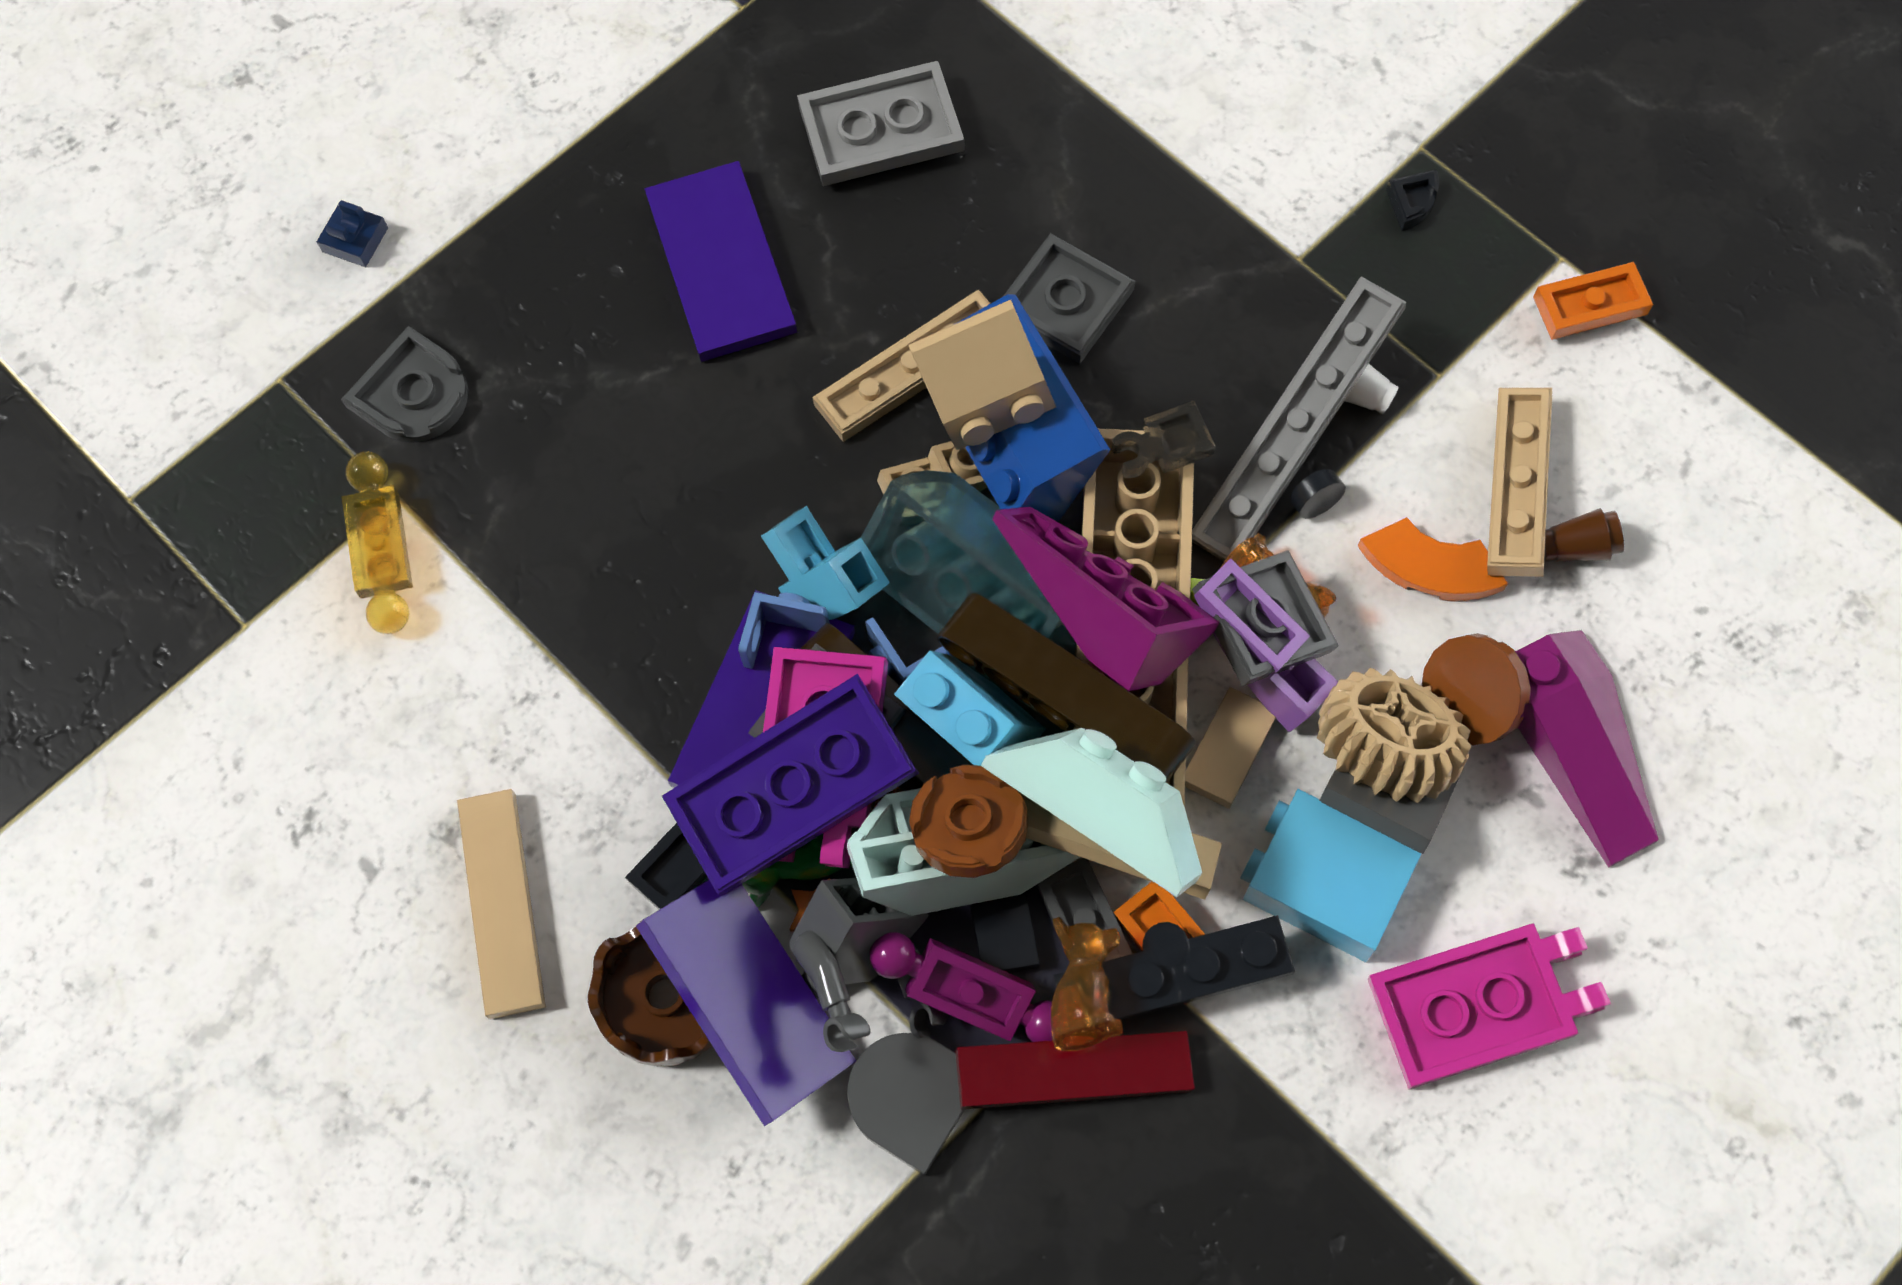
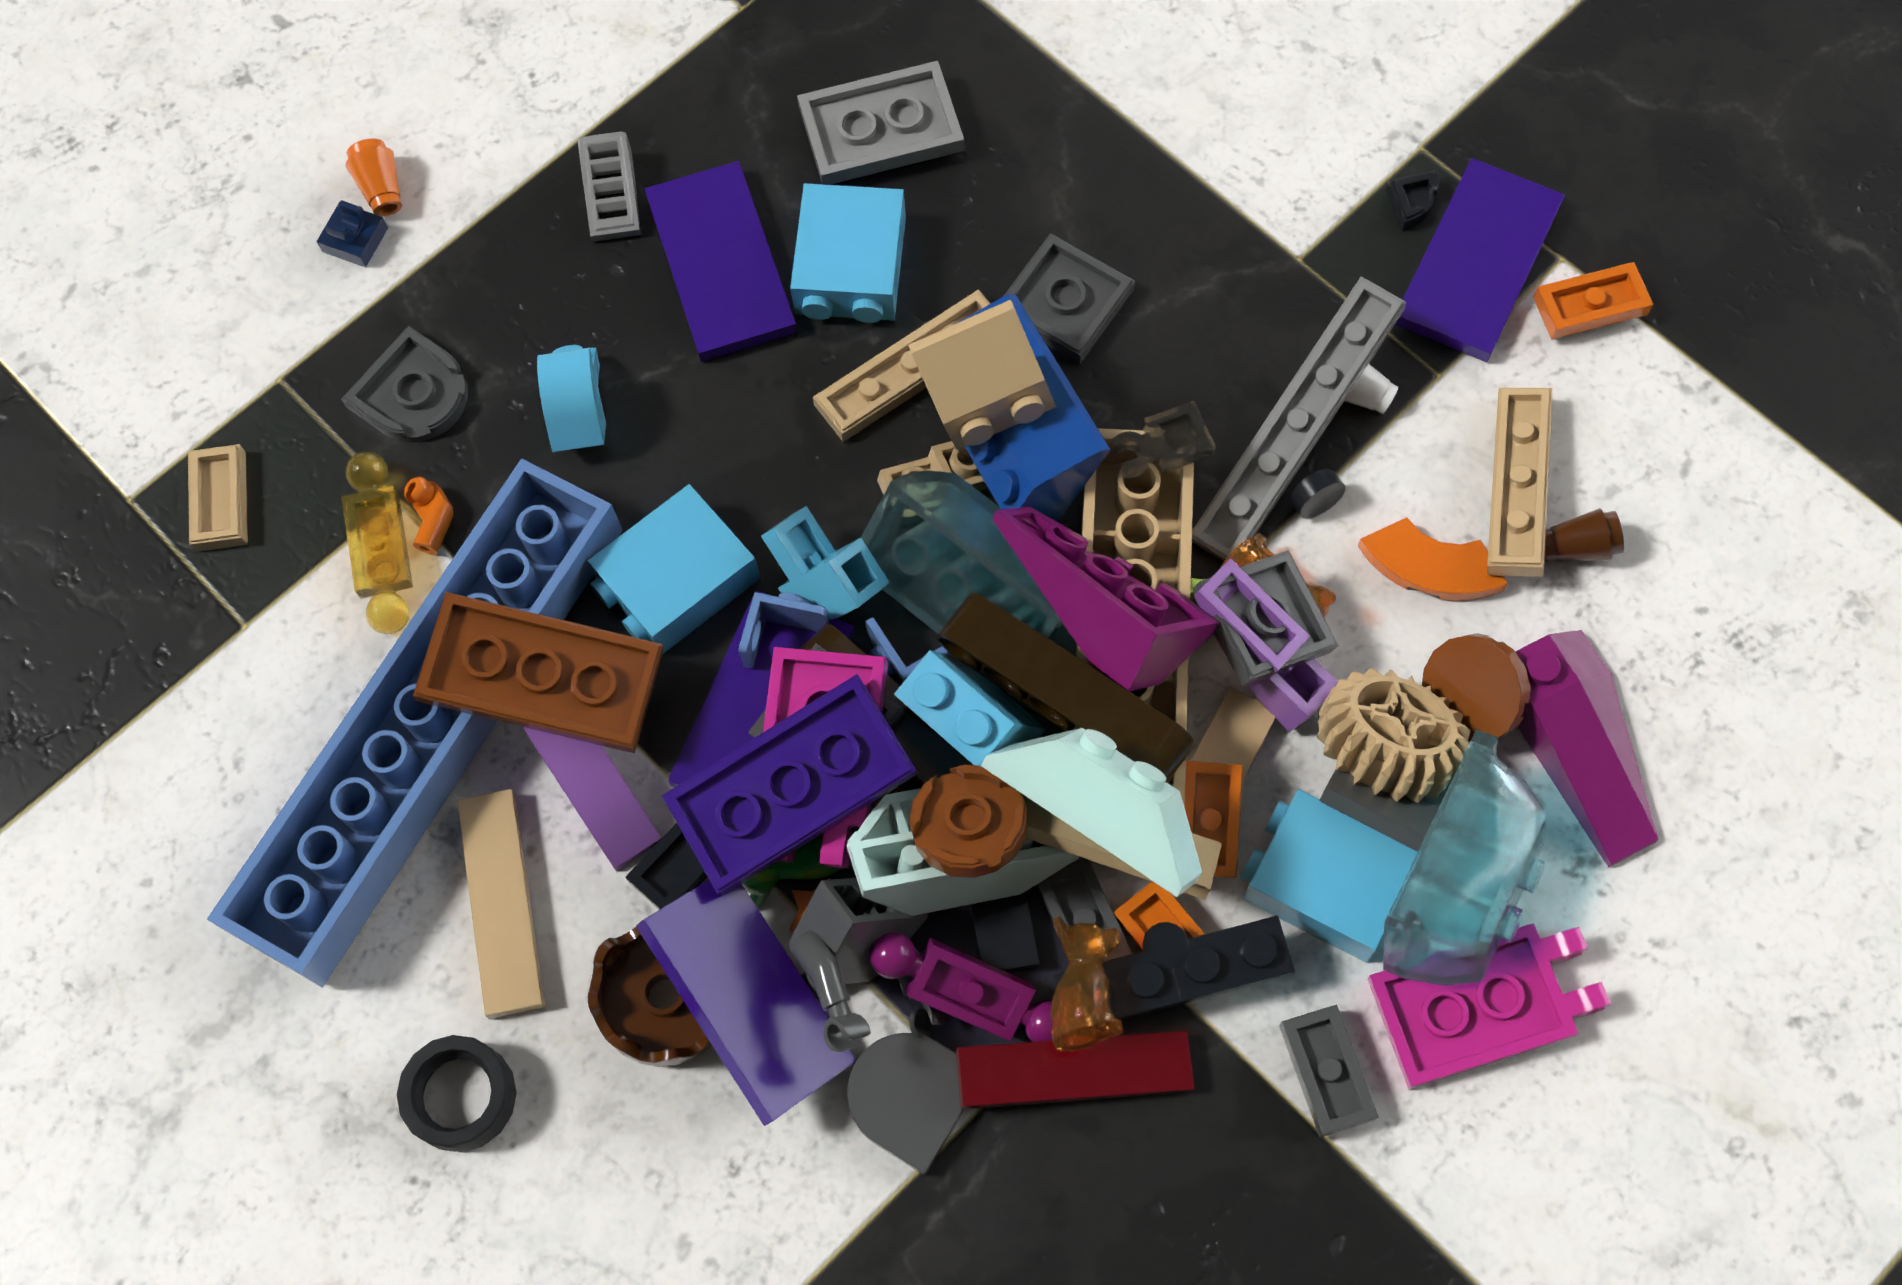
(217, 498): none -> tan tile
(375, 175): none -> orange cone
(398, 757): none -> medium blue brick
(419, 1071): none -> black tyre
(433, 510): none -> orange arm
(539, 672): none -> dark orange tile
(571, 397): none -> medium azure brick
(598, 796): none -> medium lavender slope
(604, 156): none -> light grey slope
(673, 570): none -> medium azure brick
(848, 252): none -> medium azure brick
(1214, 808): none -> orange plate
(1328, 1071): none -> dark grey plate
(1467, 874): none -> clear light blue windscreen
(1479, 259): none -> dark purple tile

